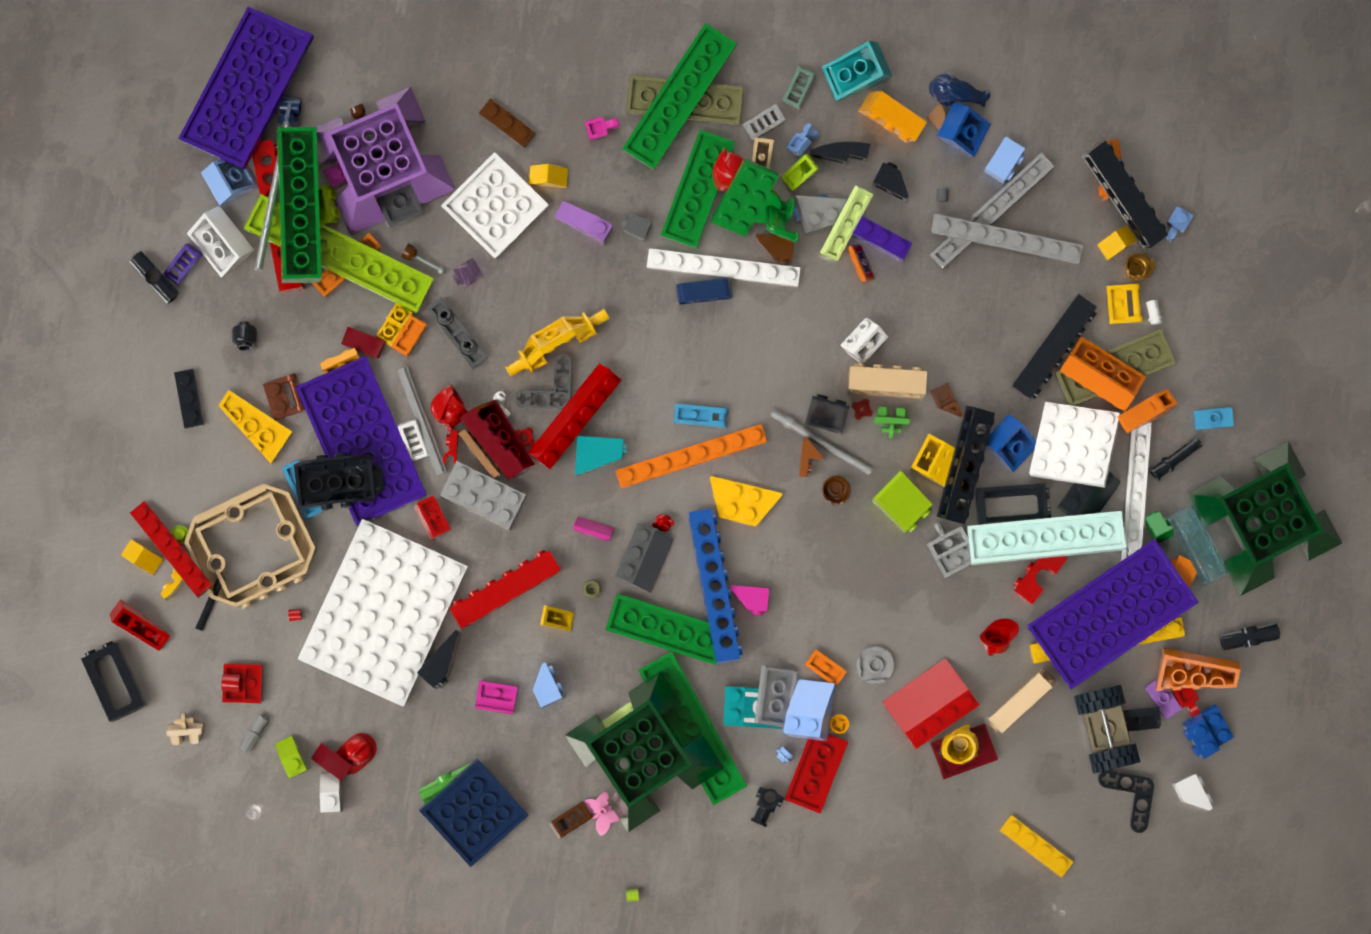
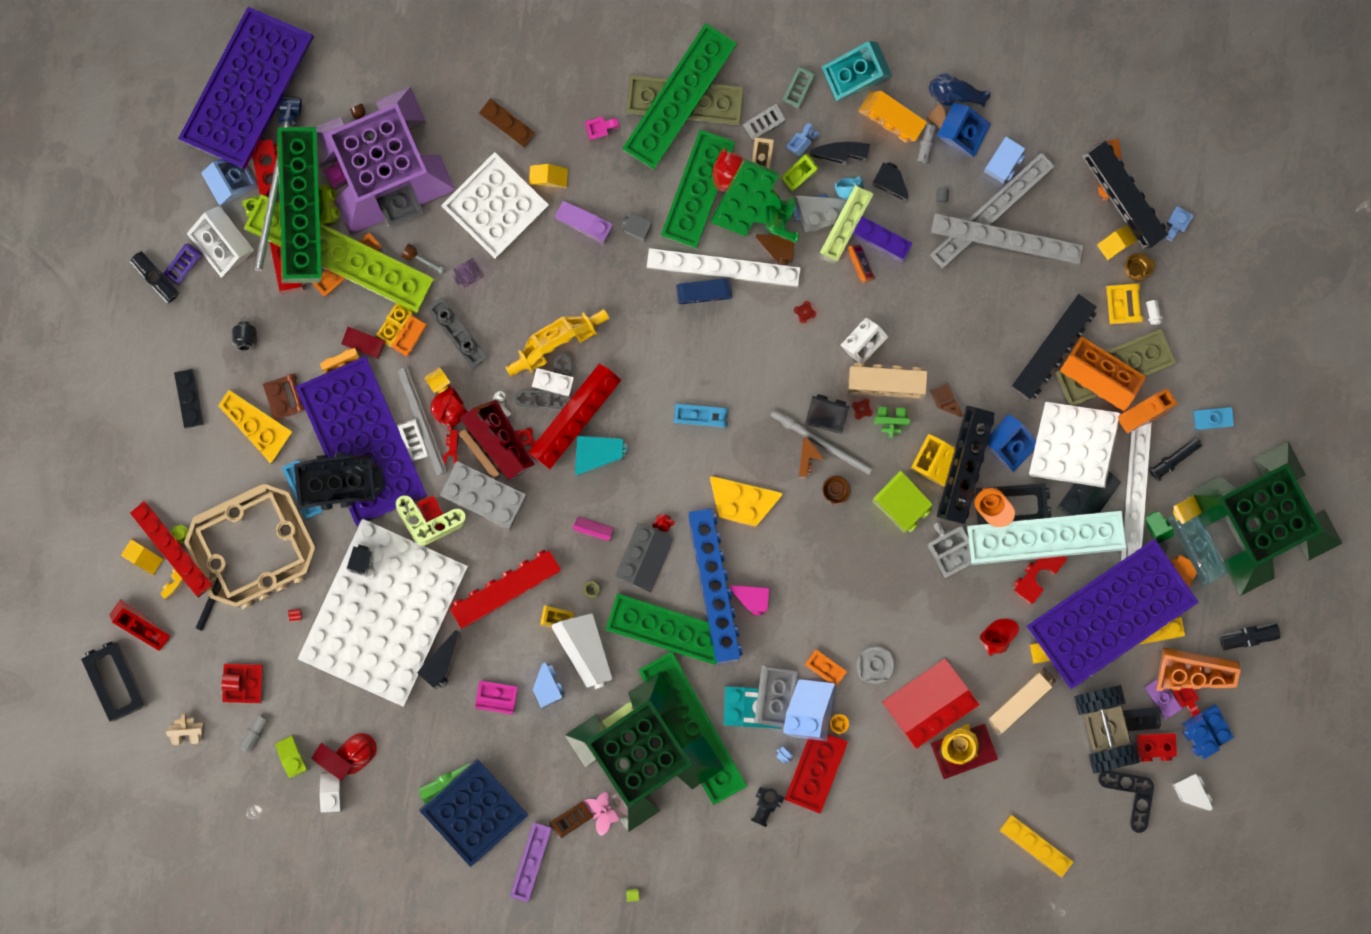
(247, 204): none -> lime plate
(360, 560): none -> black brick
(423, 527): none -> yellowish green beam
(437, 380): none -> yellow slope
(530, 862): none -> medium lavender plate
(552, 382): none -> white plate
(584, 648): none -> white slope
(691, 456): orange plate -> none
(804, 317): none -> clear red plate
(846, 185): none -> medium azure hair
(926, 143): none -> light grey pin
(994, 507): none -> orange piece
(1156, 745): none -> red brick
(1186, 510): none -> yellow slope

